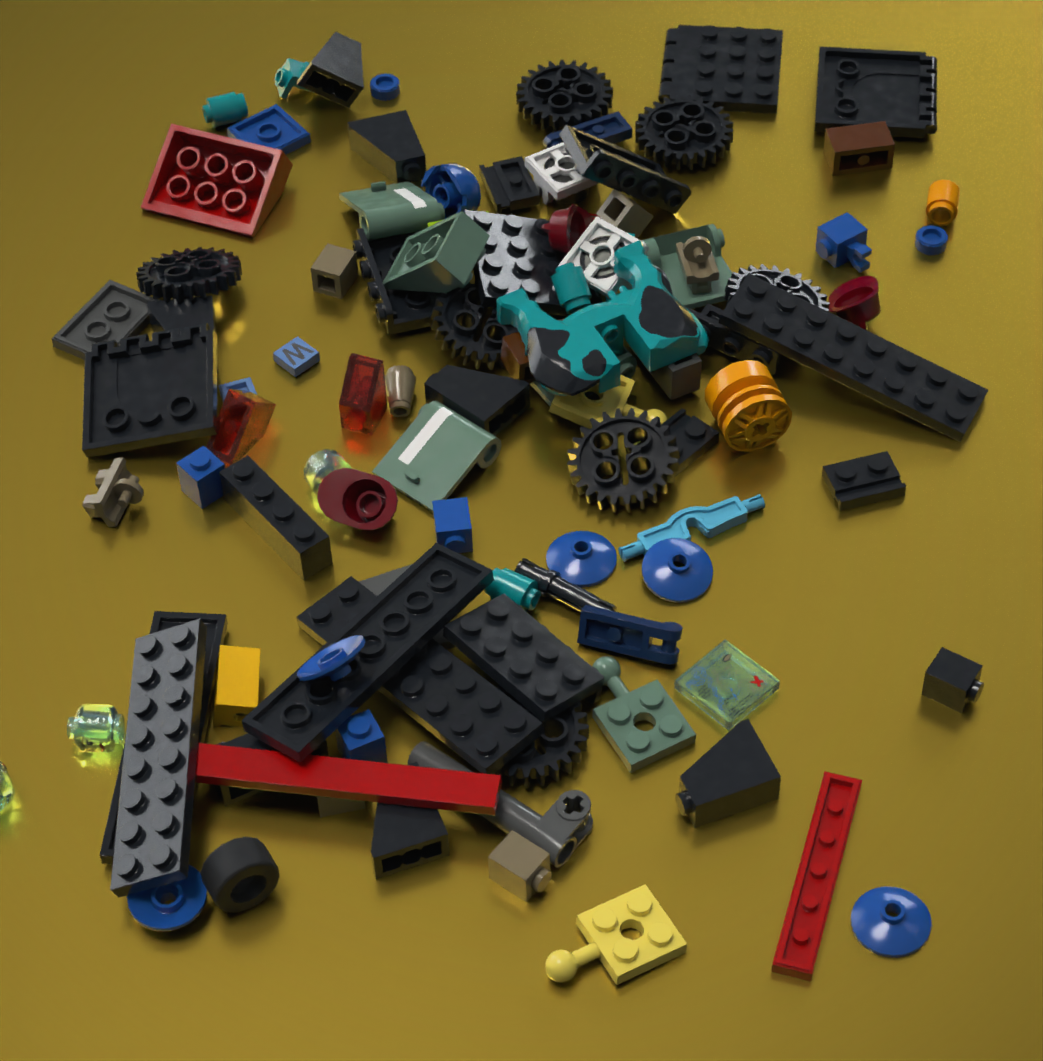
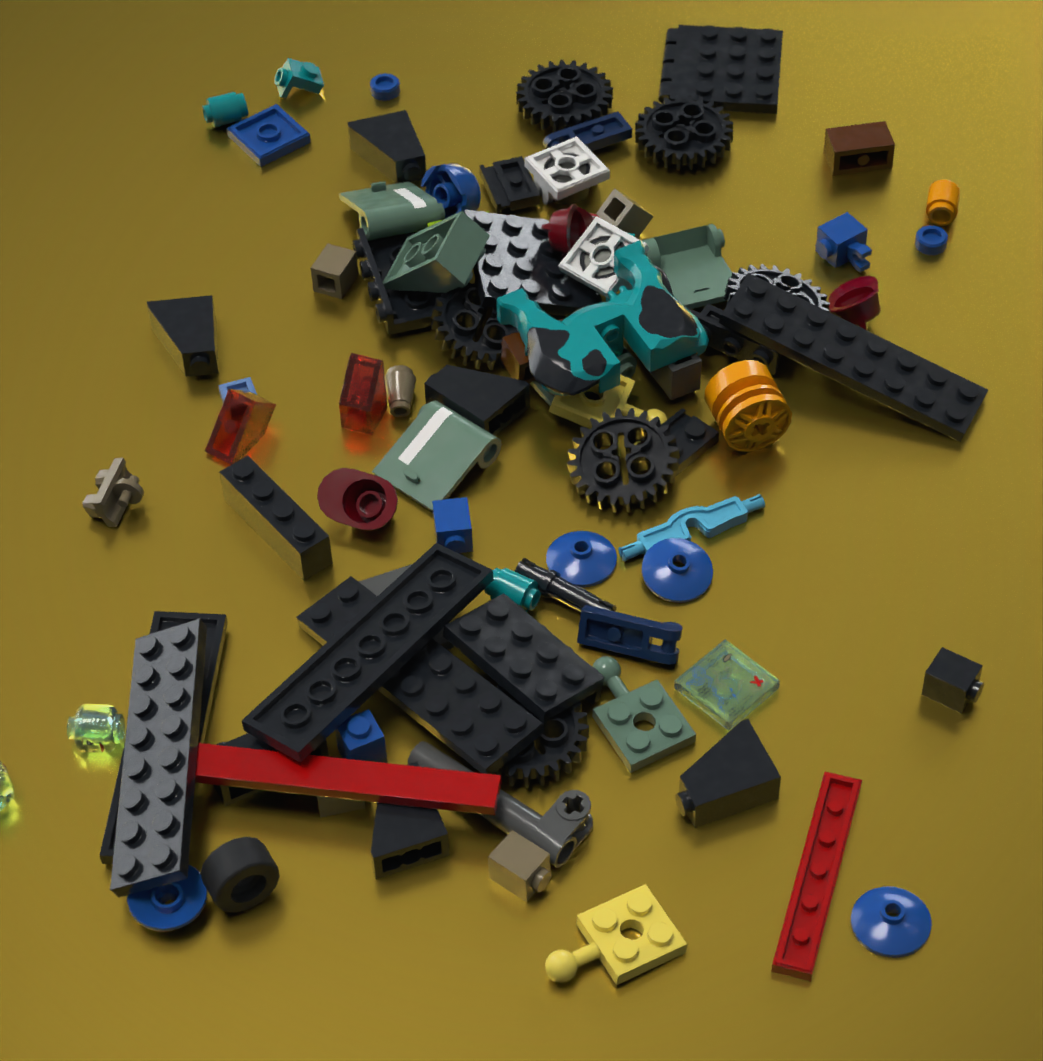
(109, 315): dark grey tile -> none
(150, 390): black hinge -> none
(189, 274): black gear -> none
(201, 476): brick -> none
(216, 180): red slope -> none
(236, 684): yellow hinge -> none
(296, 356): medium blue tile -> none
(321, 465): clear light blue head -> none
(332, 660): blue dish -> none
(336, 71): black slope -> none
(571, 287): teal brick -> none
(623, 170): black bracket -> none
(697, 264): dark tan hips -> none
(863, 481): black plate -> none
(877, 87): black hinge -> none

